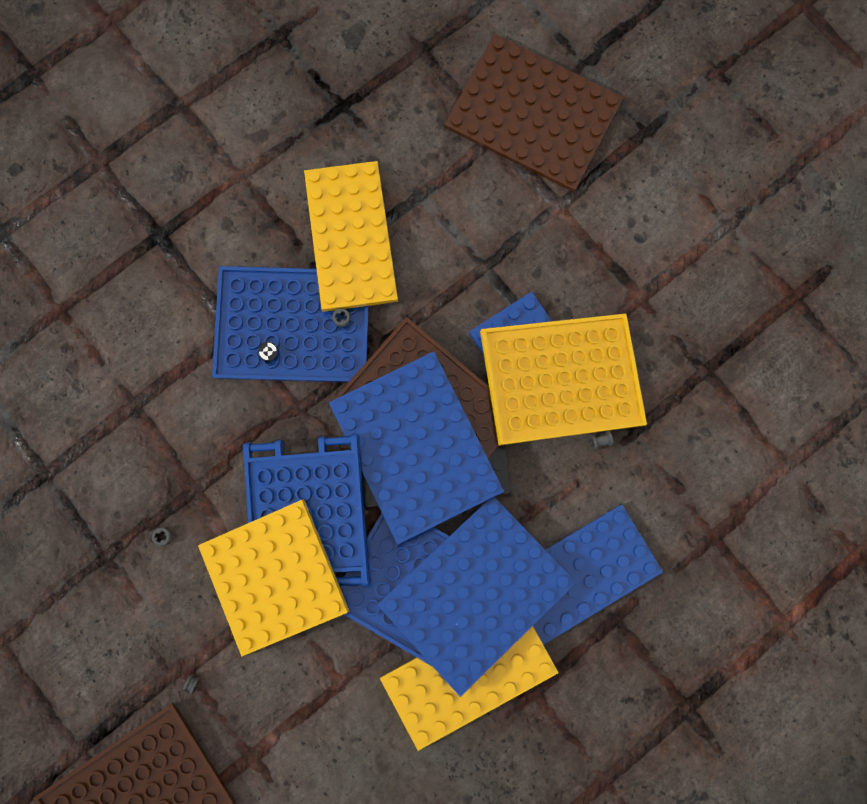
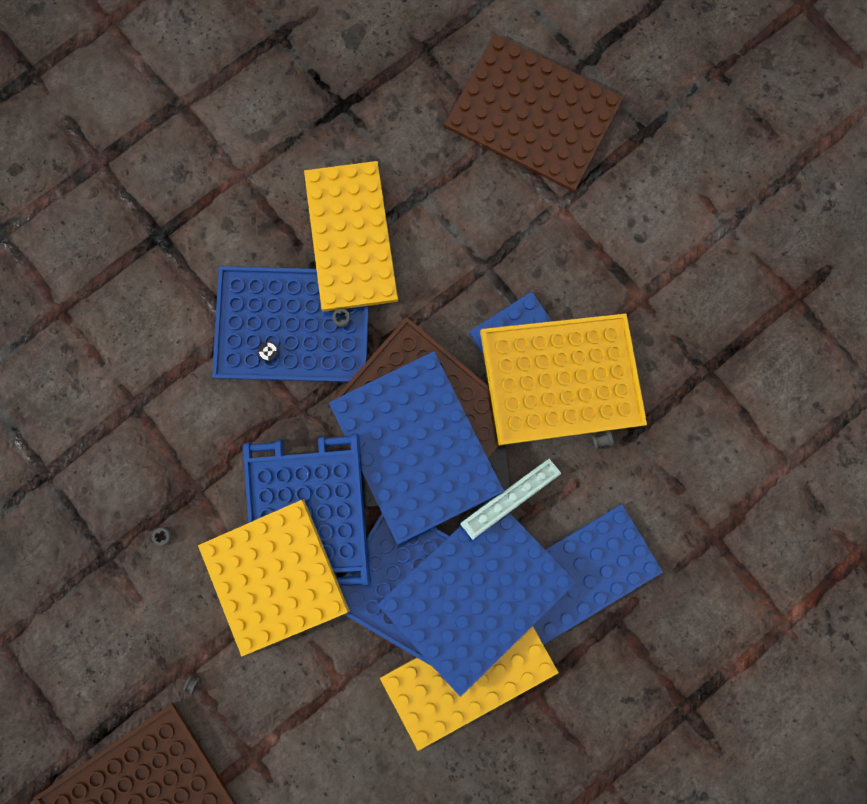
(510, 499): none -> light aqua tile

